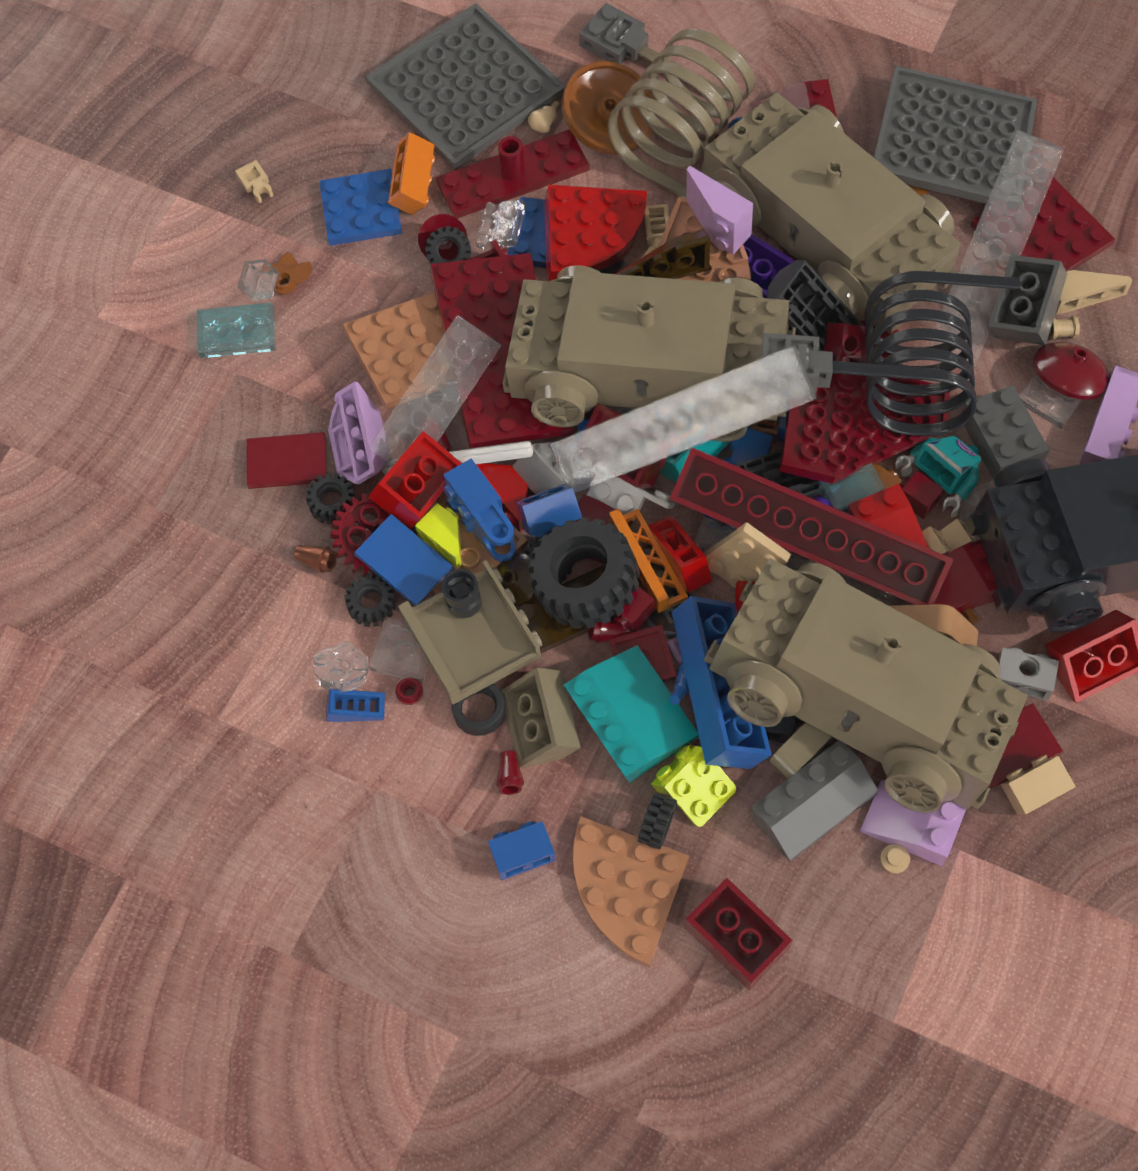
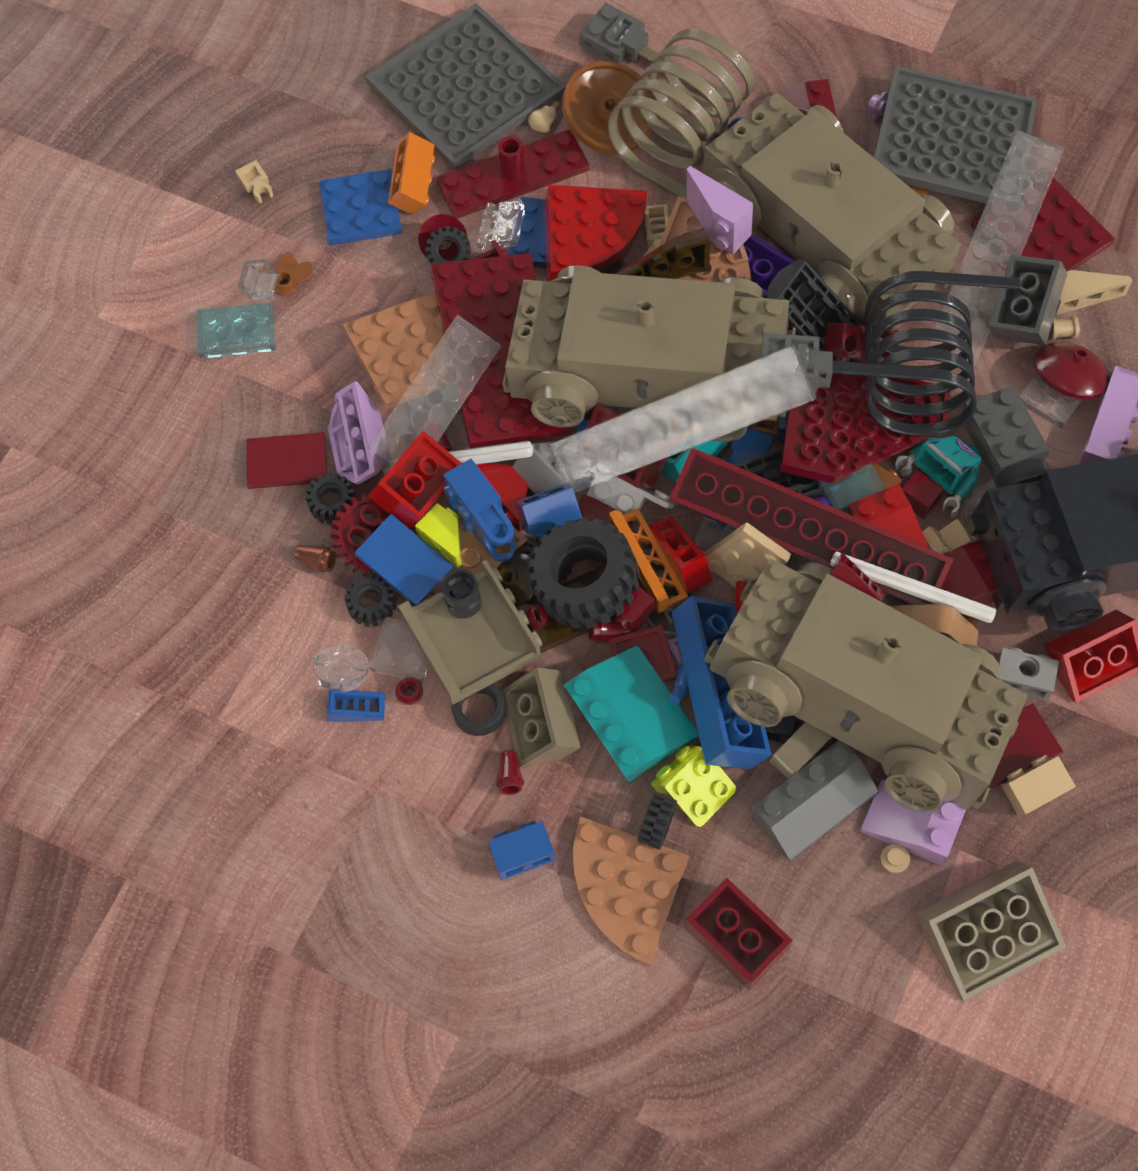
(532, 620): none -> dark red hinge
(849, 573): none -> dark red slope
(877, 105): none -> lavender plate
(922, 590): none -> white axle
(991, 929): none -> dark tan slope

